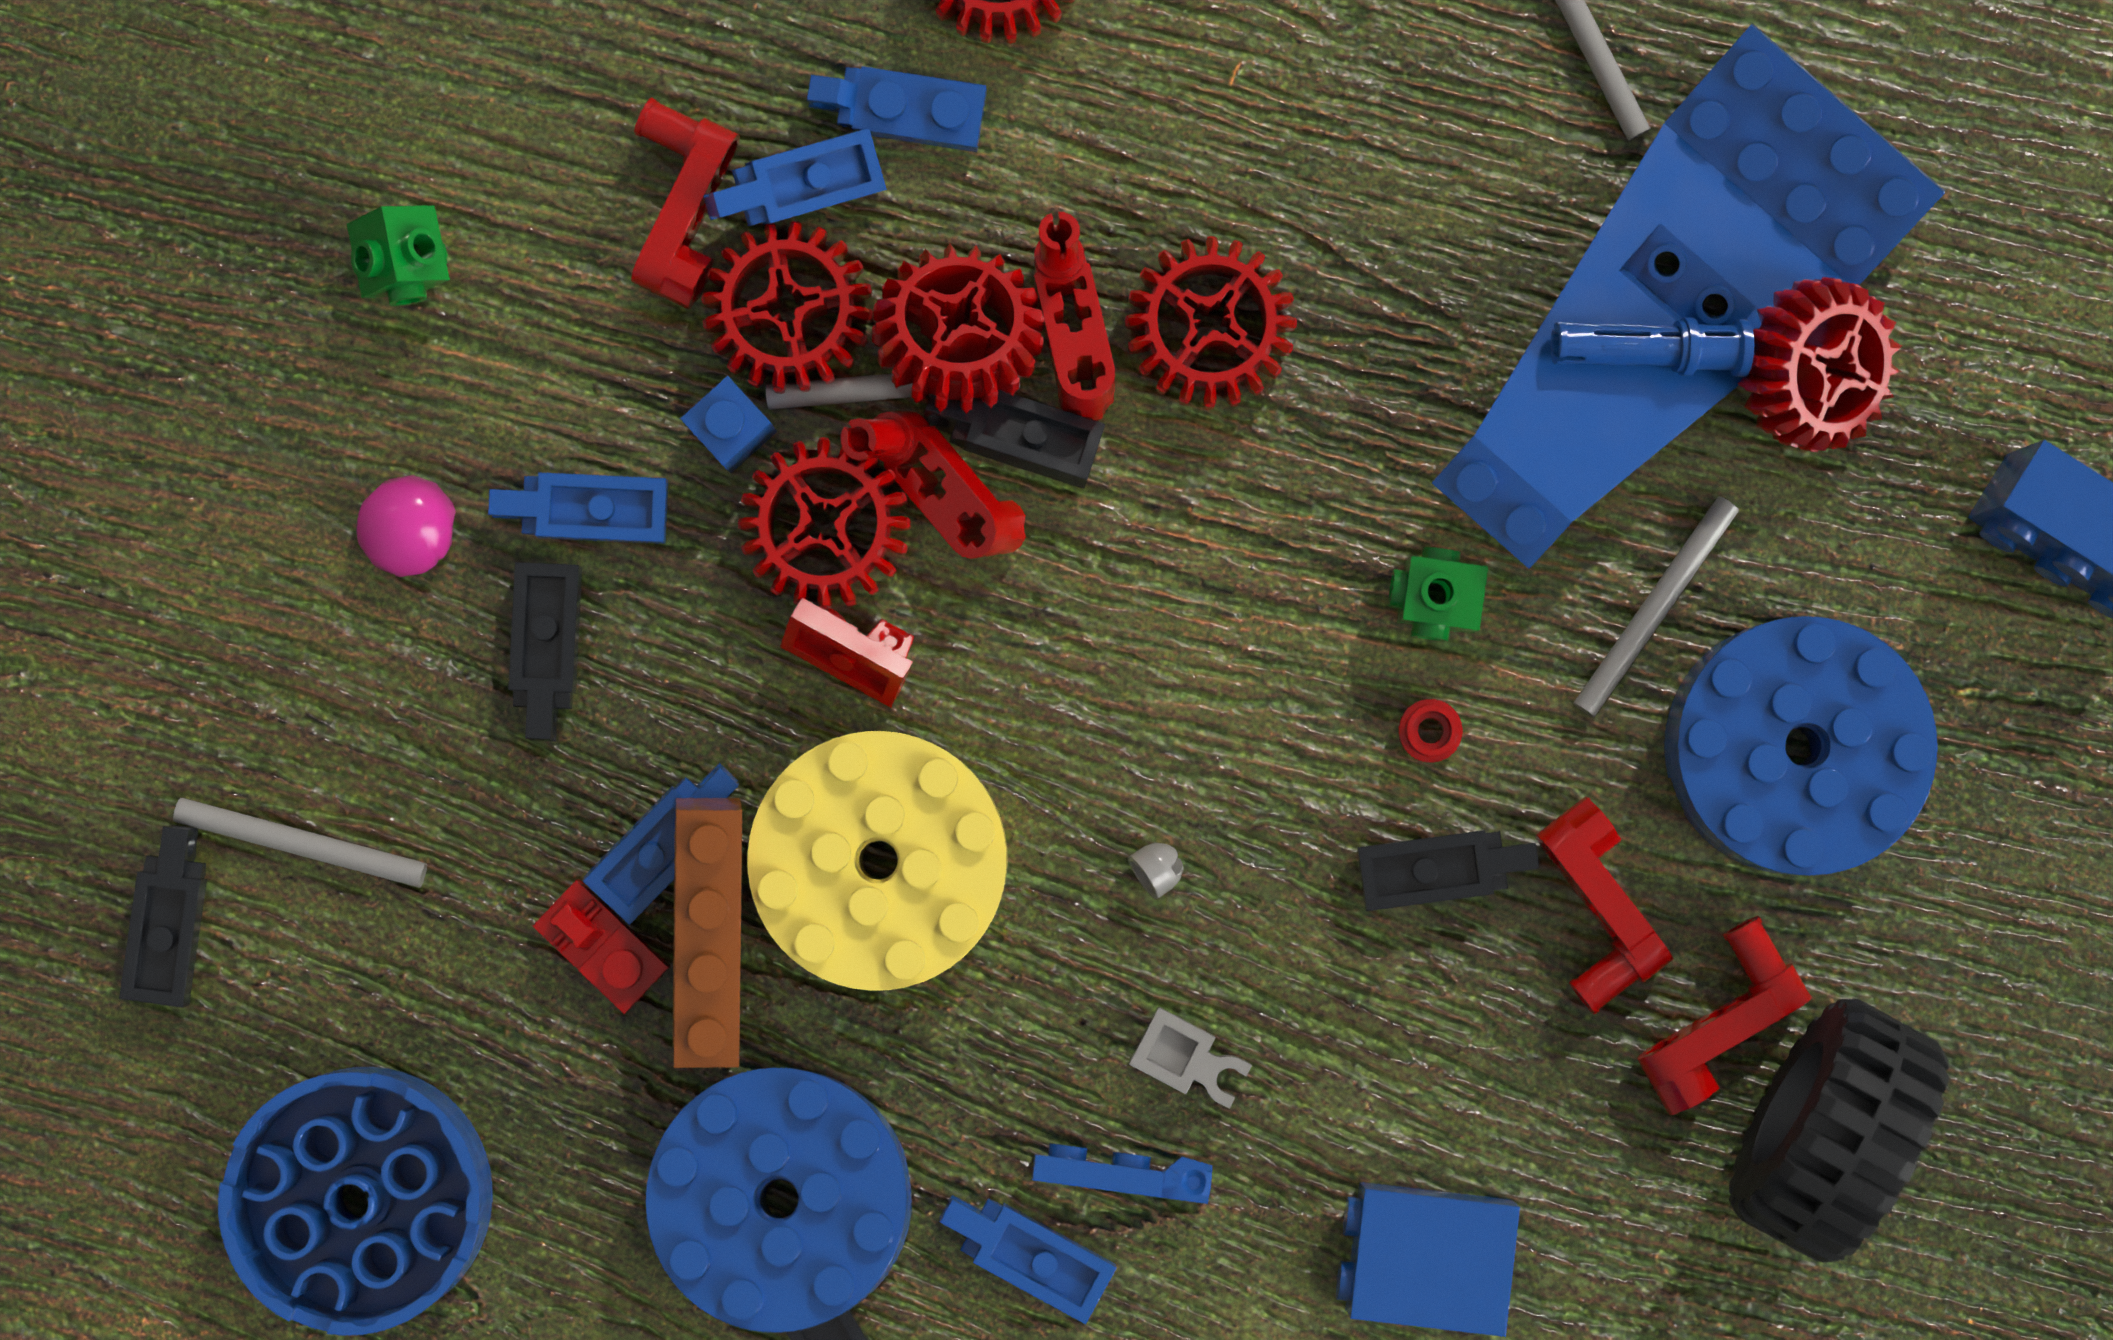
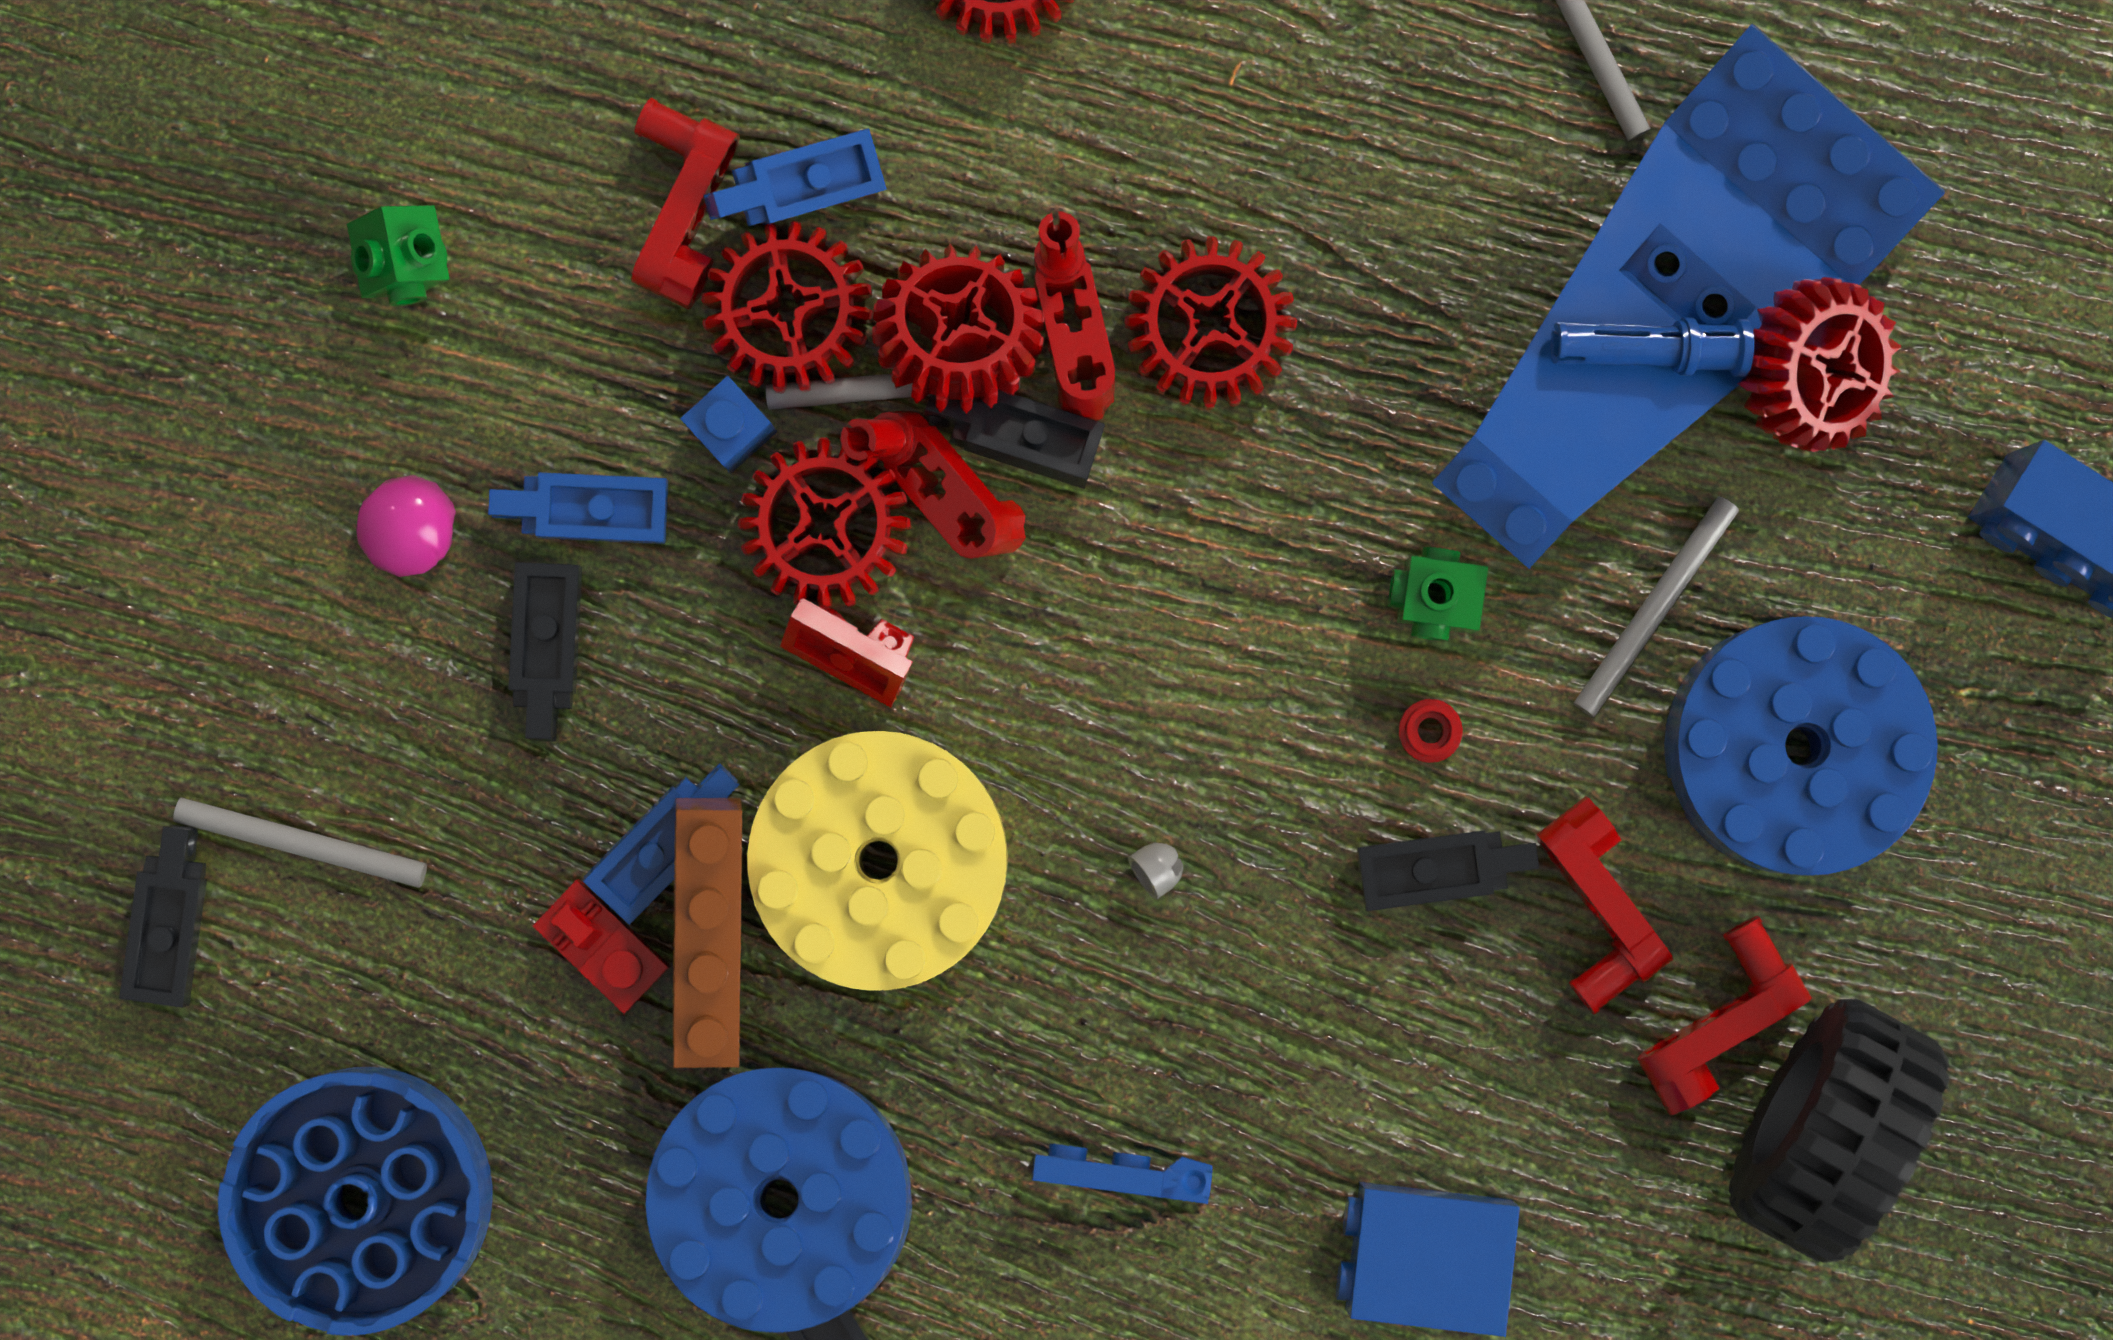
(903, 106): blue hinge -> none
(1031, 1255): blue hinge -> none
(1180, 1053): light grey plate -> none

